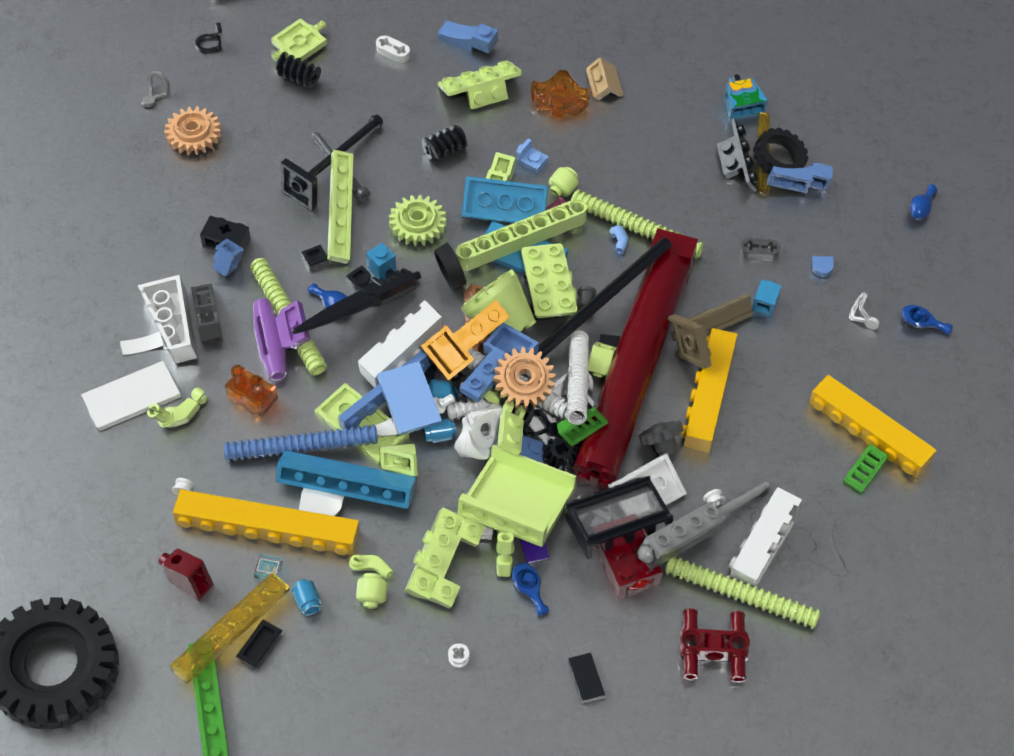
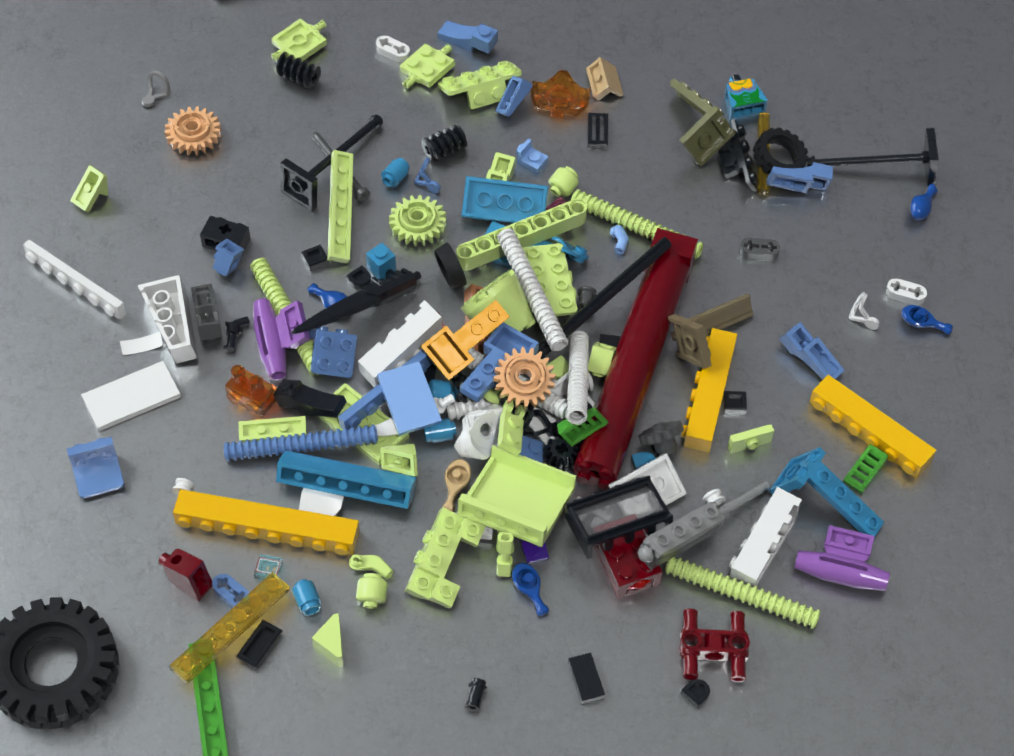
(77, 281): none -> white plate
(91, 185): none -> yellowish green slope
(95, 467): none -> medium blue bracket
(177, 416): yellowish green arm -> none
(218, 32): black piece -> none
(233, 331): none -> black piece
(233, 586): none -> medium blue beam
(271, 427): none -> yellowish green plate
(308, 400): none -> black slope
(328, 640): none -> yellowish green slope
(333, 352): none -> medium blue bracket
(395, 172): none -> dark azure brick
(427, 66): none -> yellowish green plate
(432, 186): none -> medium blue piece
(456, 478): none -> tan piece
(458, 662): white bush -> none
(475, 694): none -> black pin
(513, 95): none -> medium blue slope
(533, 290): none -> white piece
(560, 366): none -> yellowish green tile
(576, 253): none -> dark azure plate
(598, 142): none -> black tile
(641, 459): none -> dark azure tile
(696, 692): none -> black tile
(709, 132): none -> olive bracket
(735, 402): none -> black tile
(750, 439): none -> yellowish green plate
(766, 297): dark azure brick -> none
(811, 351): none -> medium blue slope
(811, 469): none -> dark azure bracket
(822, 265): medium blue tile -> none
(844, 561): none -> medium lavender plate
(906, 292): none -> white beam
(928, 156): none -> black tile

